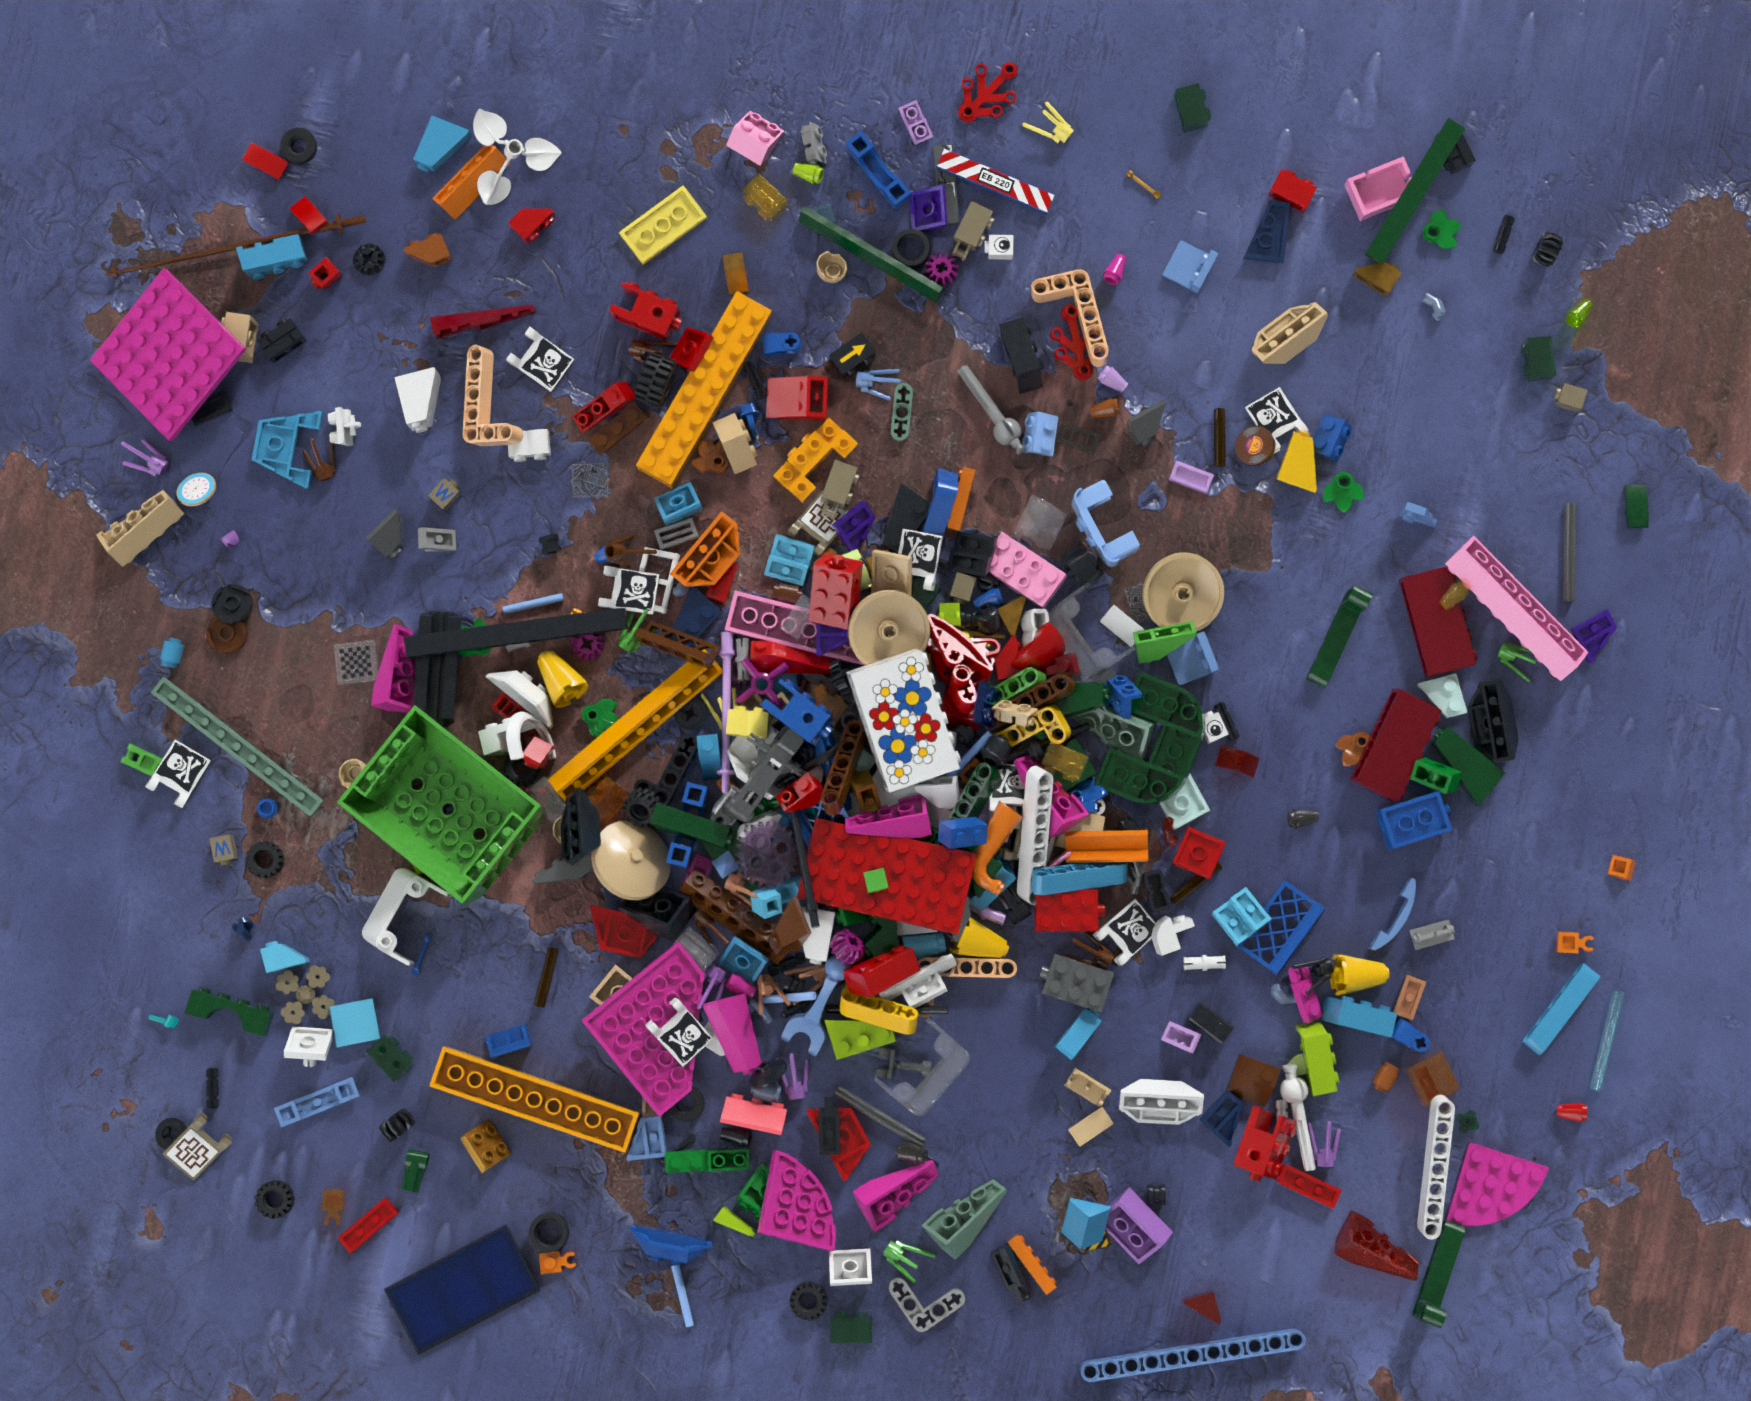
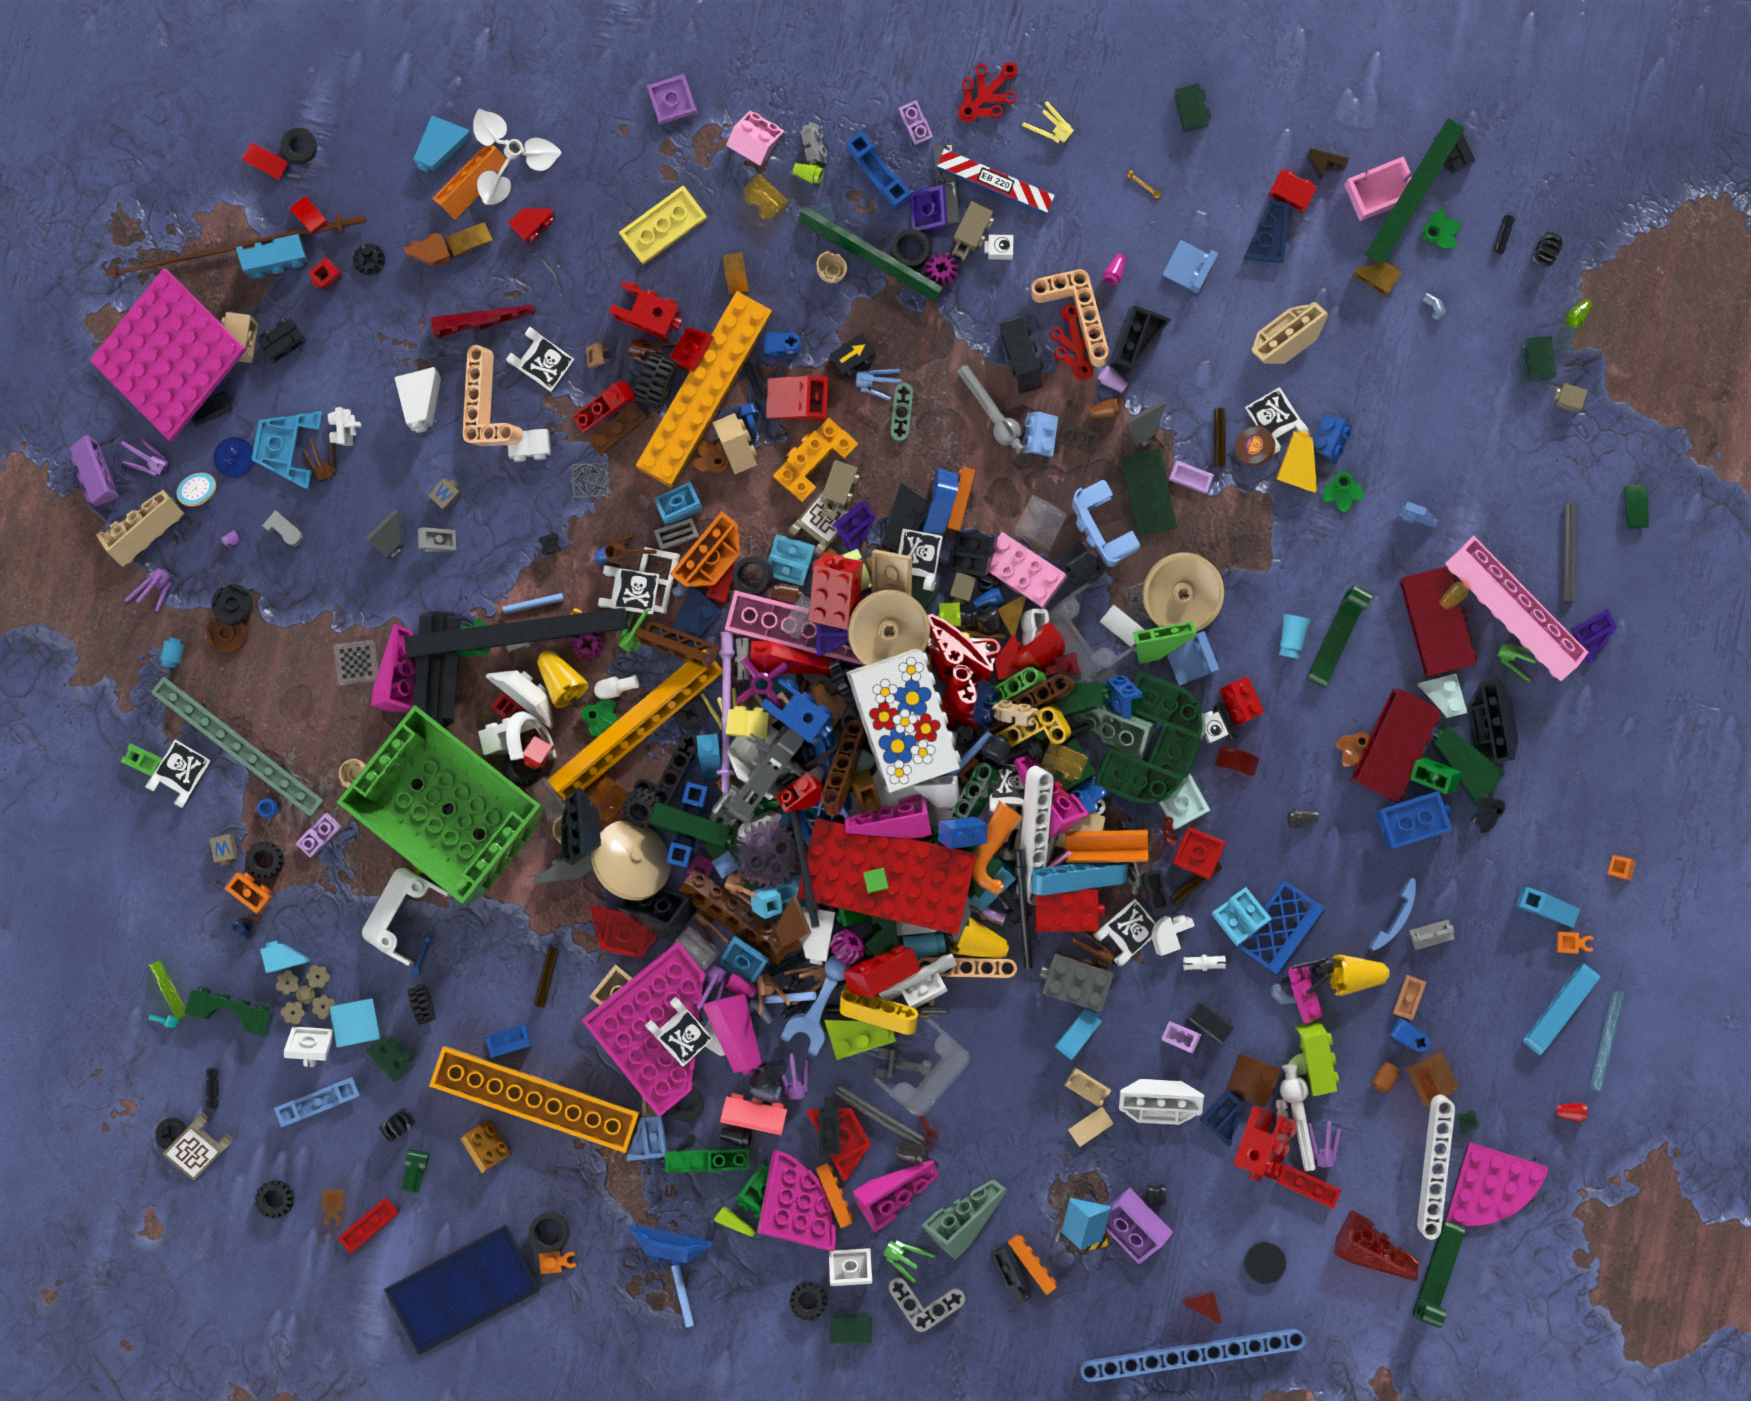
(93, 471): none -> medium lavender slope
(158, 579): none -> medium lavender plant
(167, 988): none -> clear neon green axle
(233, 457): none -> clear blue piece
(249, 893): none -> orange brick
(289, 532): none -> light grey leg
(318, 835): none -> lavender slope
(421, 1004): none -> black tyre
(468, 239): none -> pearl gold slope
(595, 355): none -> medium nougat tile
(613, 686): none -> white arm
(671, 99): none -> medium lavender plate
(768, 575): none -> black tyre
(834, 1195): none -> orange piece
(929, 1132): none -> clear red hand
(1020, 871): none -> black bar
(1136, 336): none -> black wedge
(1148, 492): none -> clear green tile
(1241, 701): none -> red bracket
(1265, 1262): none -> black tile
(1293, 635): none -> medium azure plant
(1321, 159): none -> dark brown slope
(1358, 1016): dark azure wedge -> none
(1489, 812): none -> black plate
(1547, 906): none -> dark azure slope

